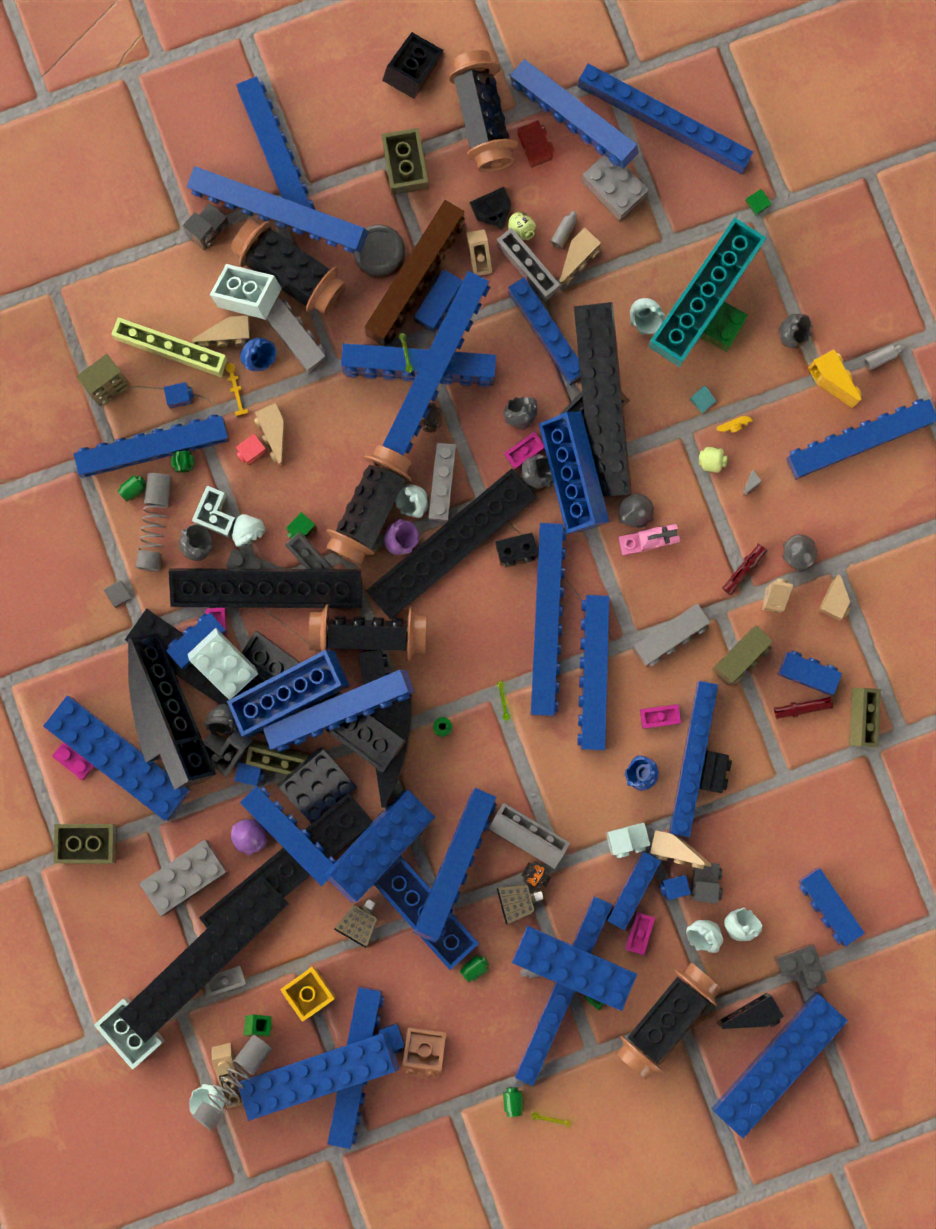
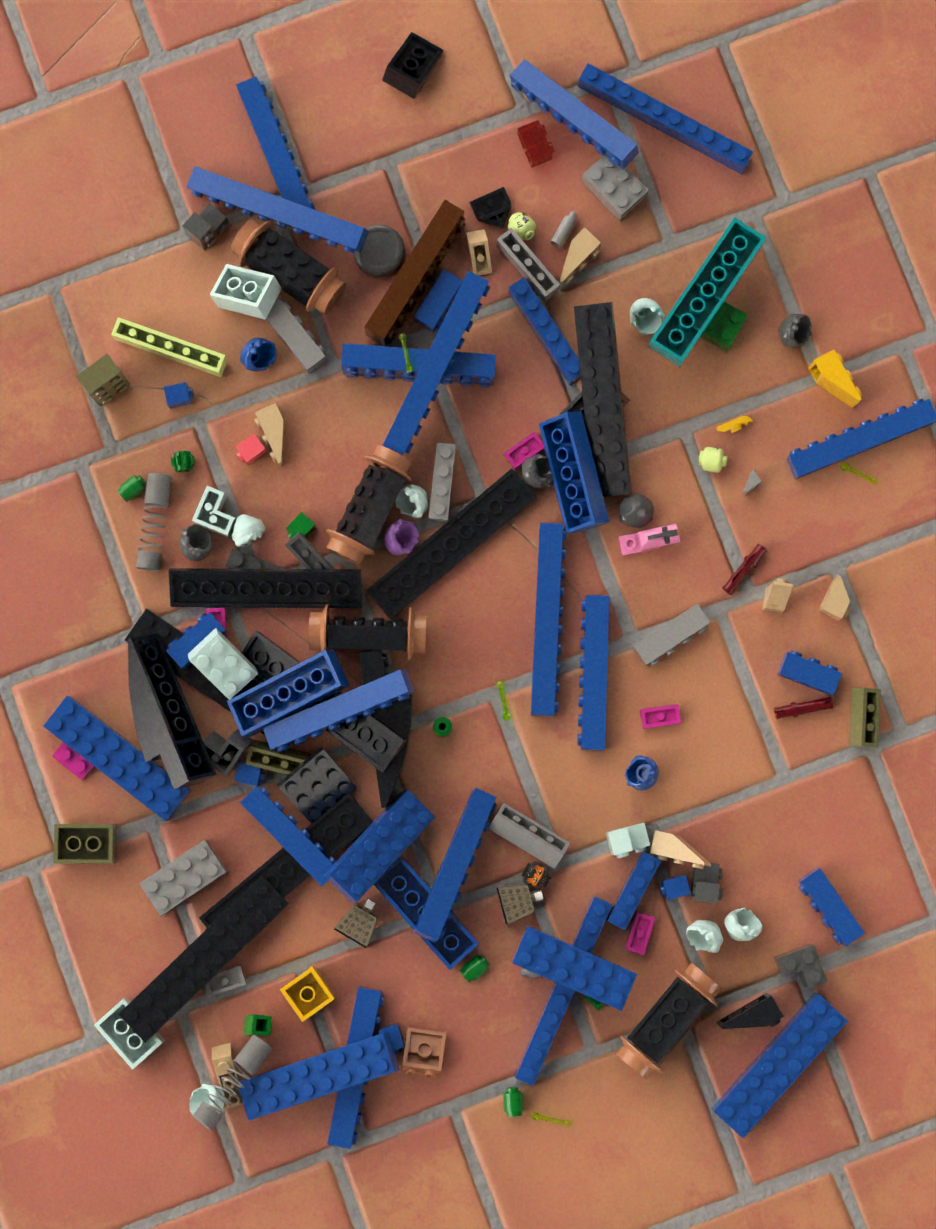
(117, 593): light grey slope -> none
(150, 447): blue brick -> none
(221, 720): dark grey hair -> none
(229, 331): tan slope -> none
(230, 368): yellow piece -> none
(249, 836): medium lavender hair -> none
(405, 161): olive brick -> none
(434, 419): clear smoke head -> none
(482, 111): brick -> none
(516, 549): black brick -> none
(520, 412): dark grey hair -> none
(693, 759): blue brick -> none
(703, 399): teal slope -> none
(714, 772): black brick -> none
(743, 656): olive brick -> none
(758, 202): green tile -> none
(800, 552): dark grey hair -> none
(845, 467): none -> clear neon green hinge
(882, 357): light grey cylinder -> none

